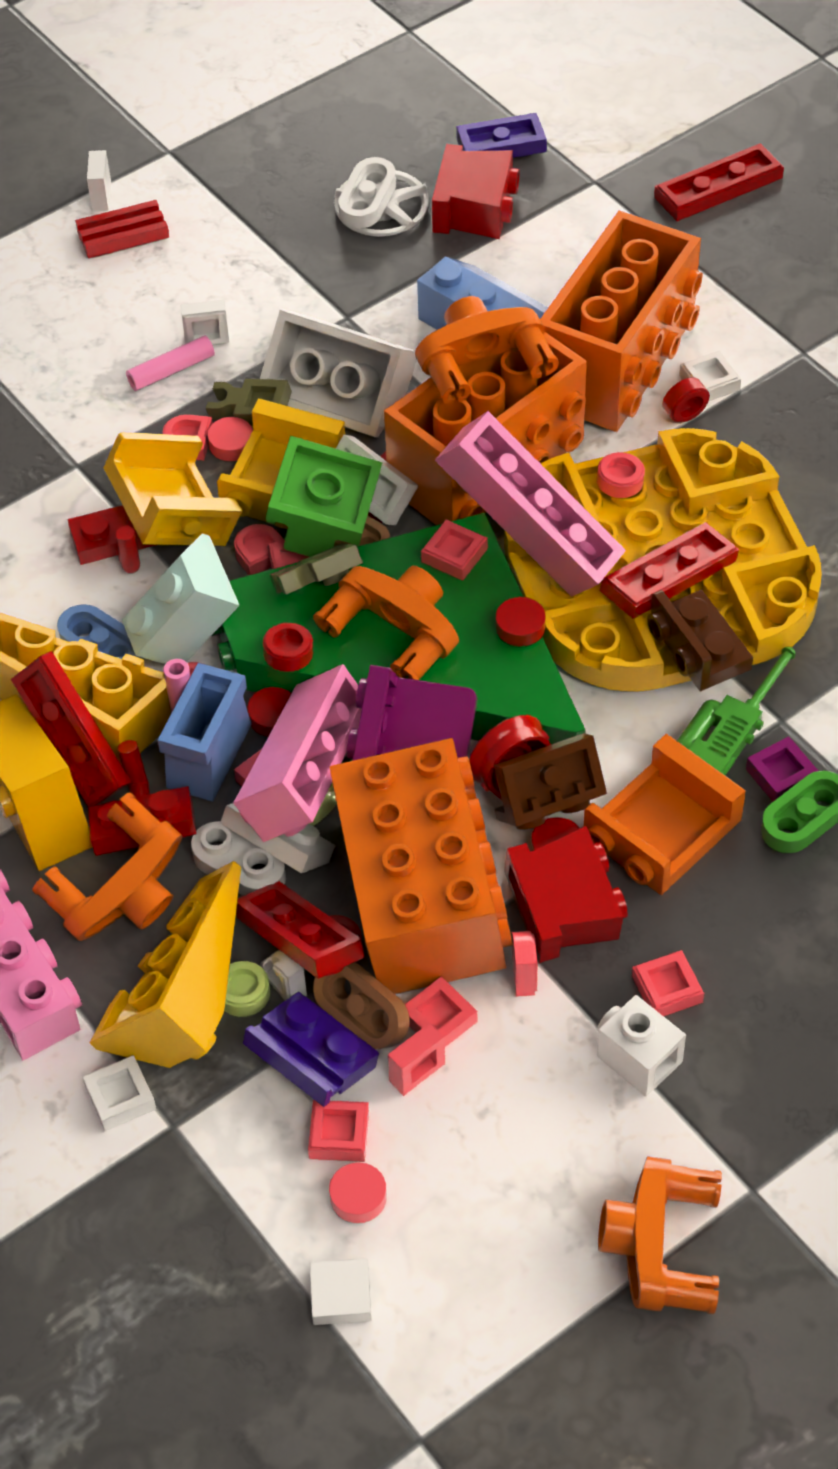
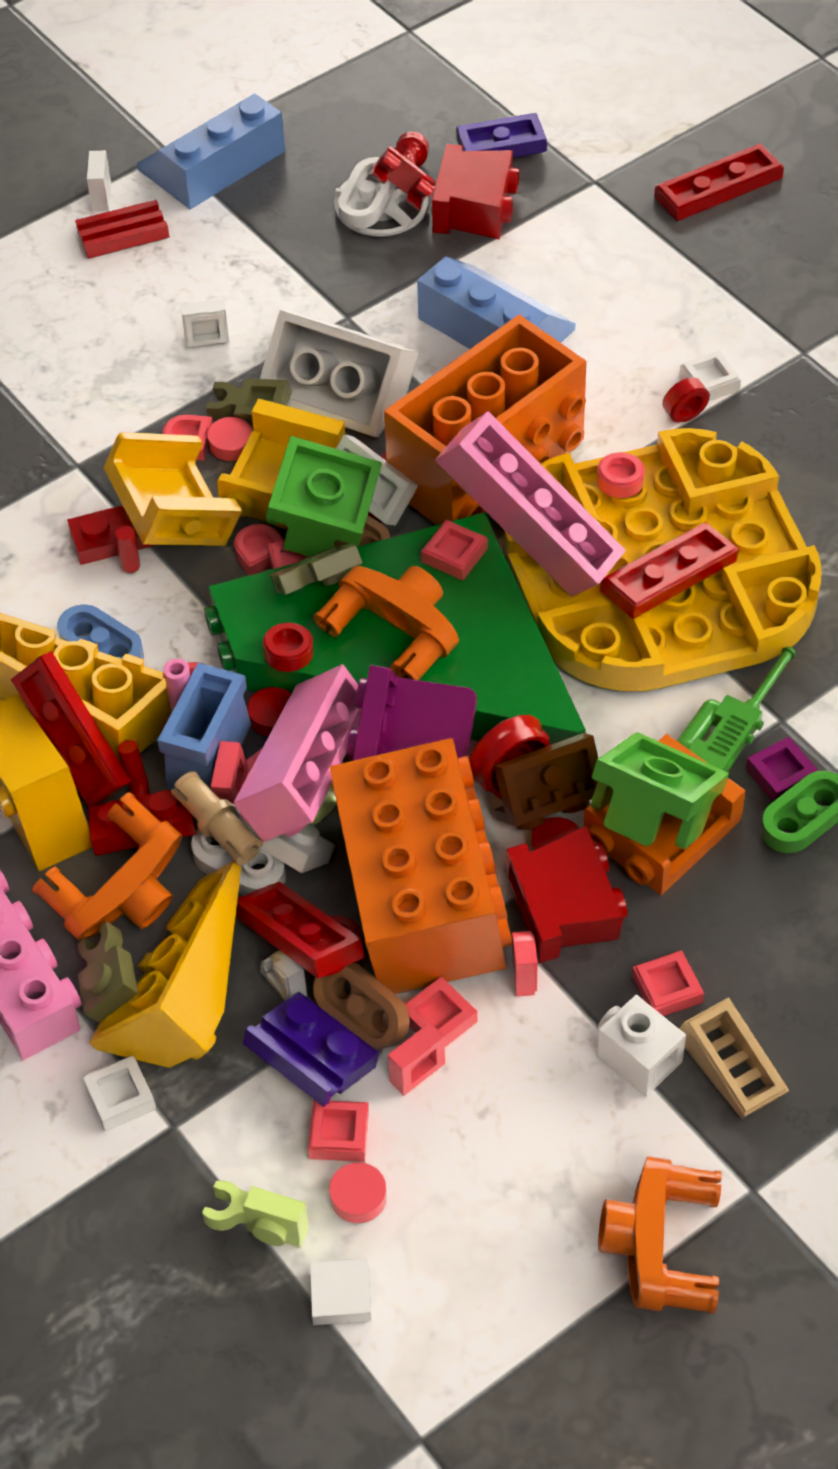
(109, 974): none -> olive plate
(170, 363): bright pink piece -> none
(182, 606): light aqua slope -> none
(216, 818): none -> tan pin
(218, 152): none -> medium blue slope
(229, 770): none -> coral tile
(246, 989): yellowish green tile -> none
(267, 1214): none -> yellowish green plate
(402, 168): none -> red bar
(477, 334): orange connector -> none
(520, 621): red tile -> none
(627, 312): orange brick -> none
(650, 778): none -> bright green panel
(698, 639): reddish brown bracket -> none
(736, 1033): none -> tan slope

